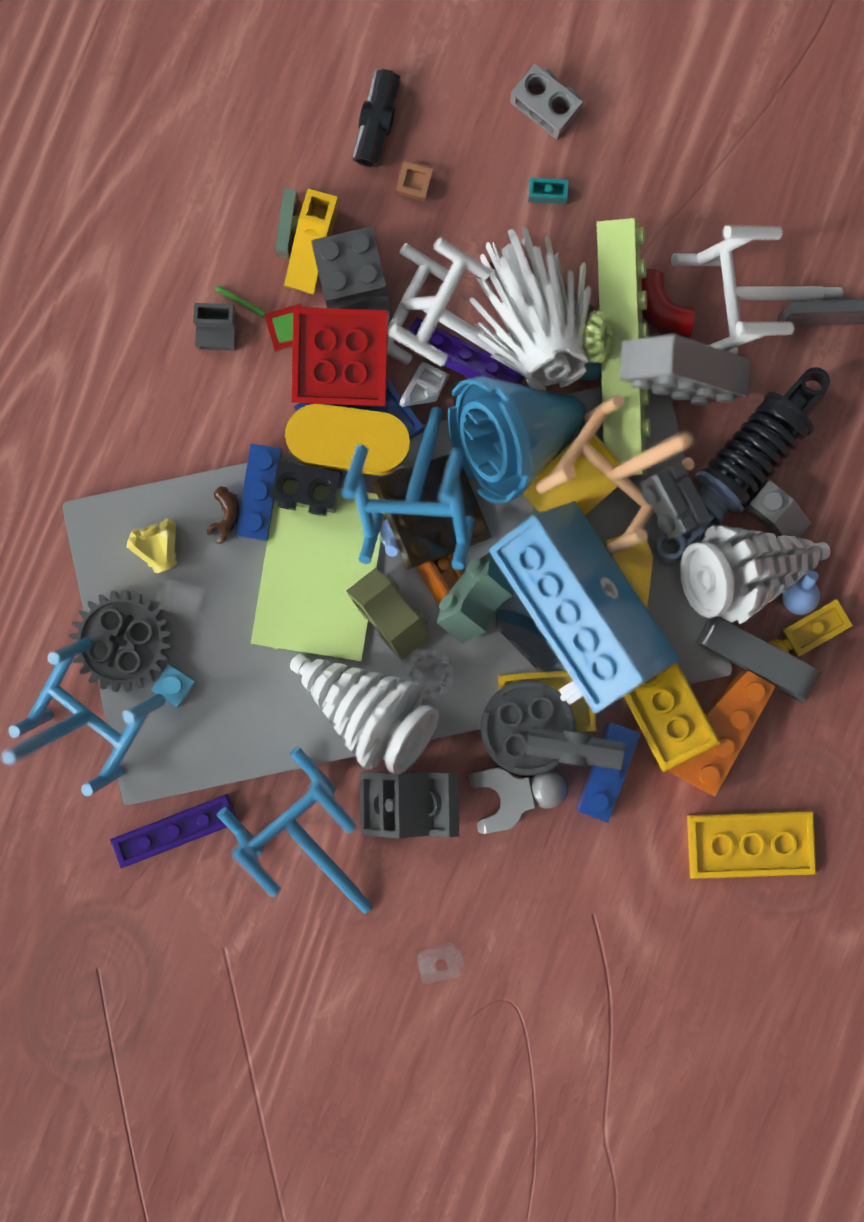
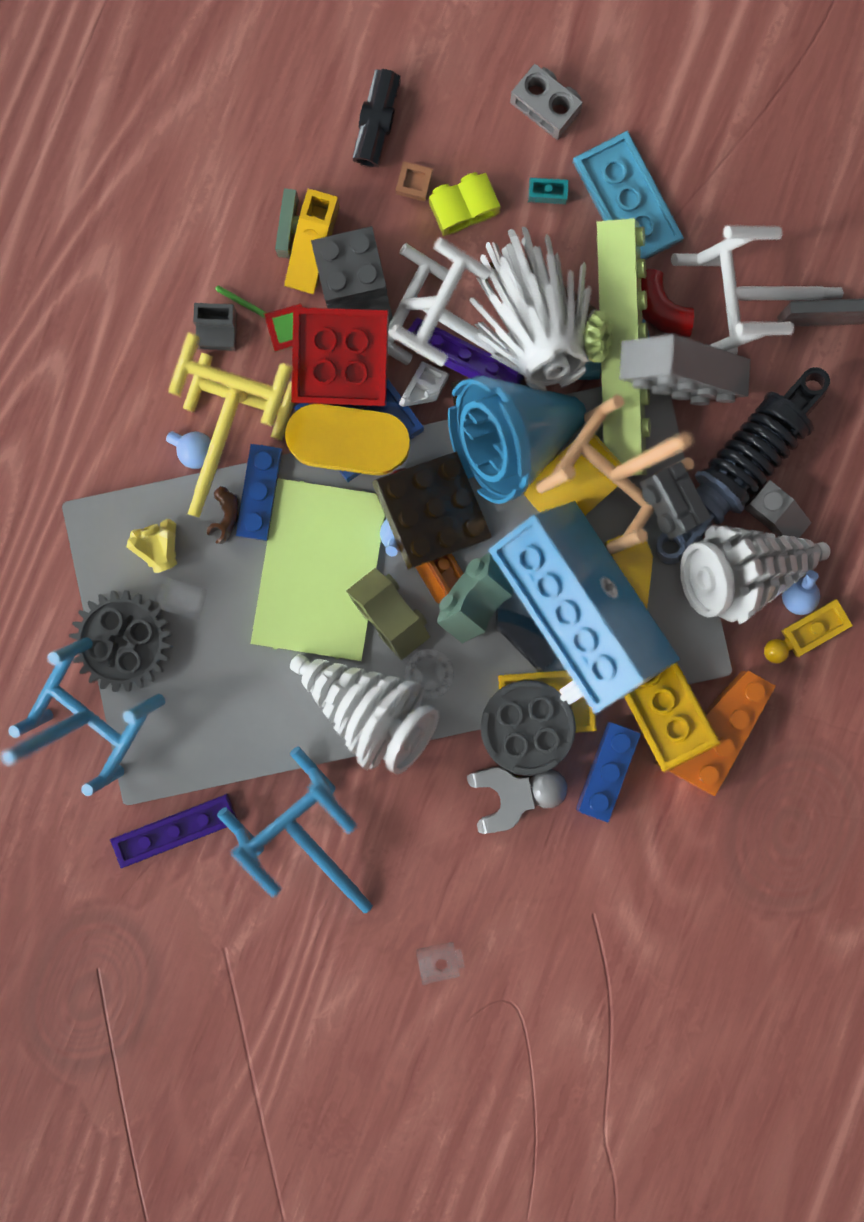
(173, 685): medium azure plate -> none
(190, 447): none -> light blue piece
(235, 391): none -> light yellow piece
(308, 480): black brick -> none
(409, 804): dark grey bracket -> none
(452, 503): dark azure piece -> none
(464, 203): none -> neon yellow brick
(575, 748): dark grey piece -> none
(626, 190): none -> medium azure tile
(751, 844): yellow tile -> none
(759, 657): dark grey beam -> none

